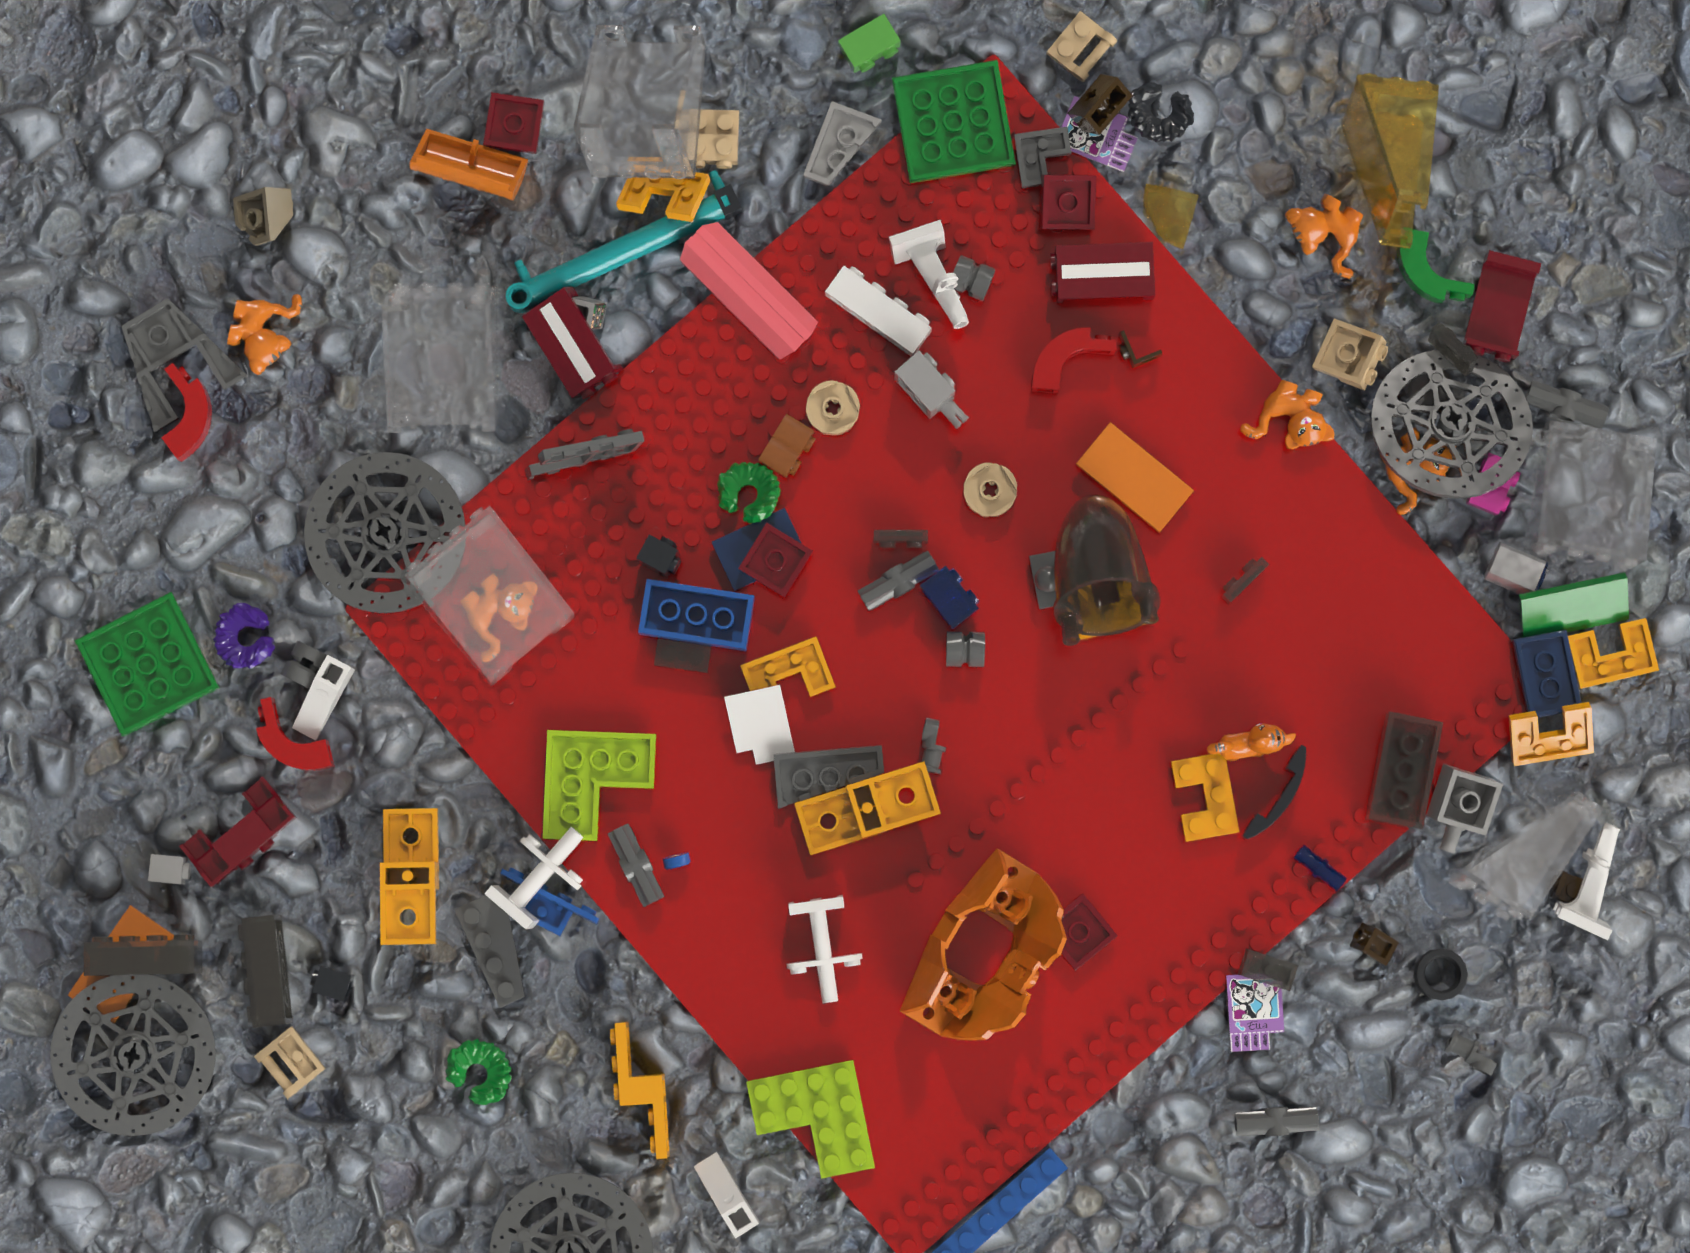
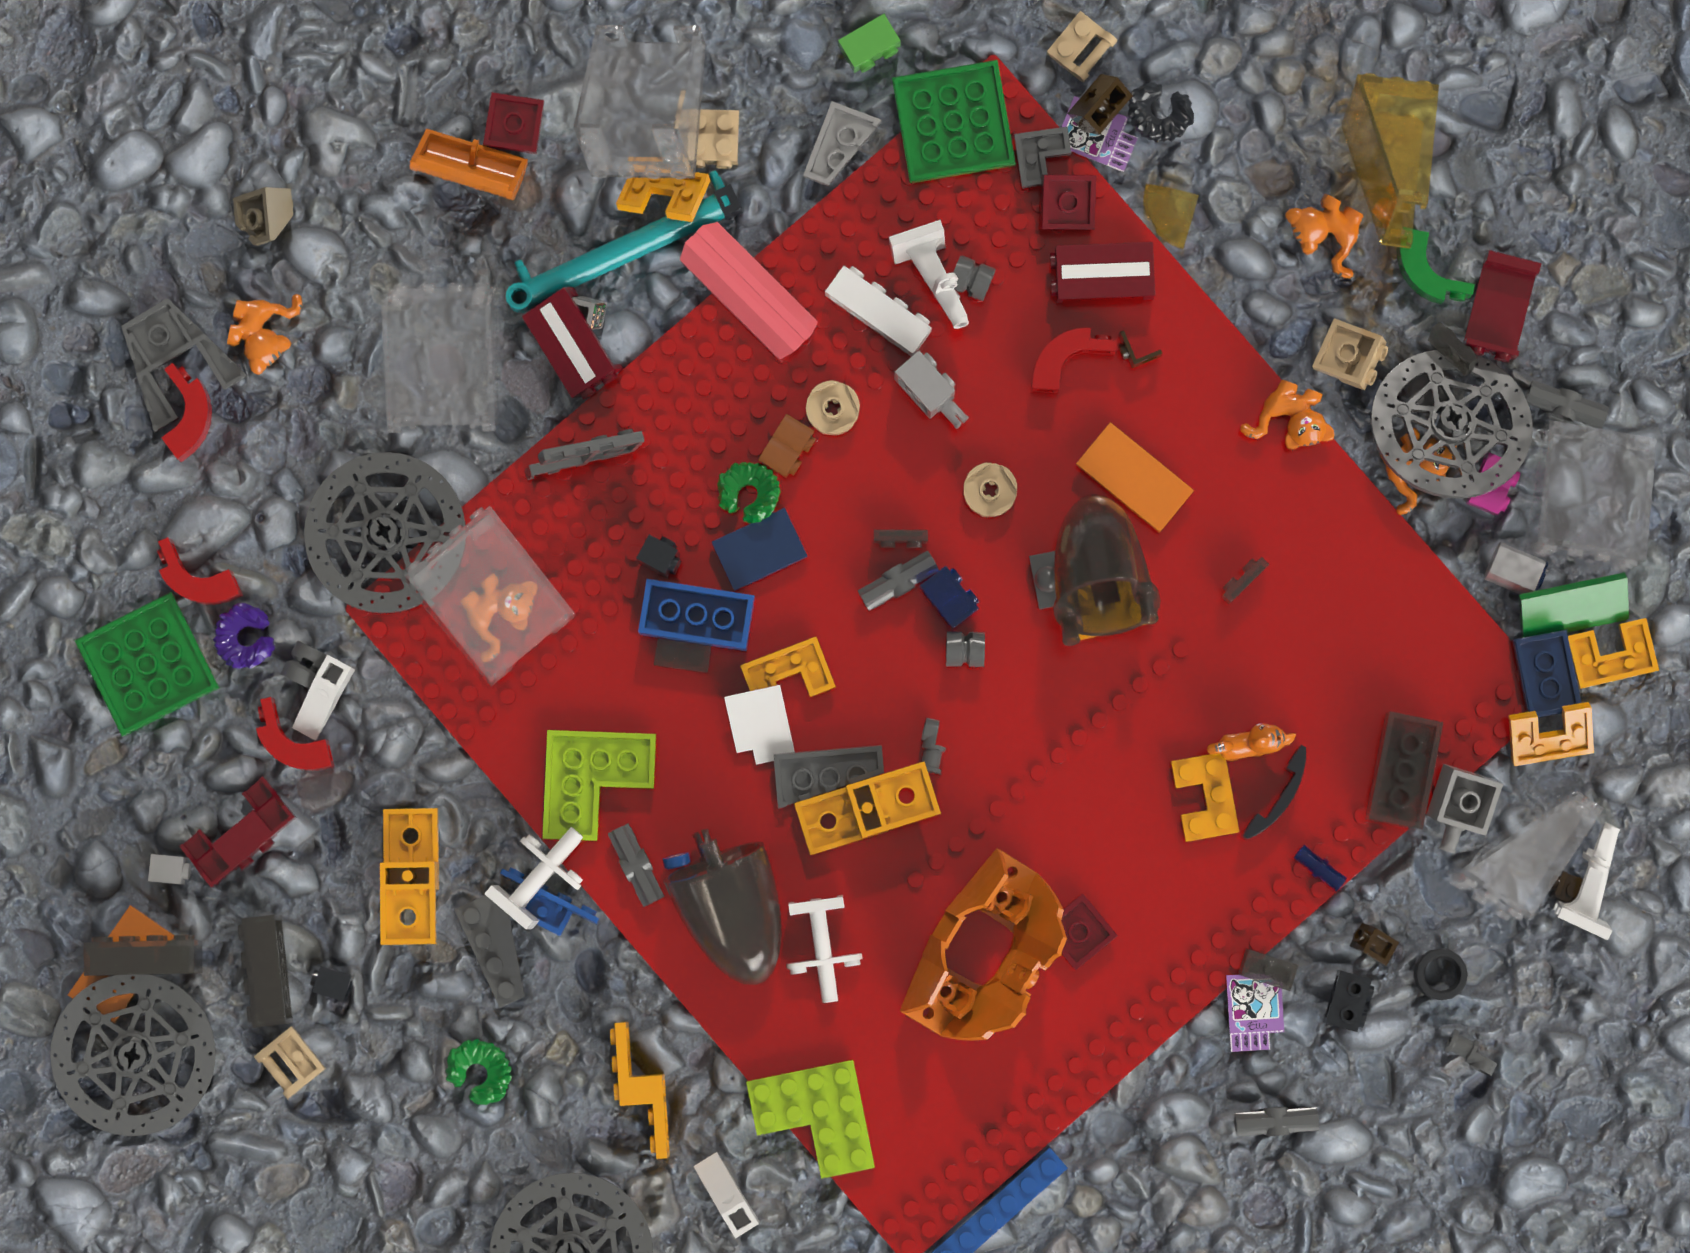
(208, 591): none -> red arch
(731, 907): none -> clear smoke windscreen
(775, 560): dark red plate -> none
(1348, 1001): none -> black brick

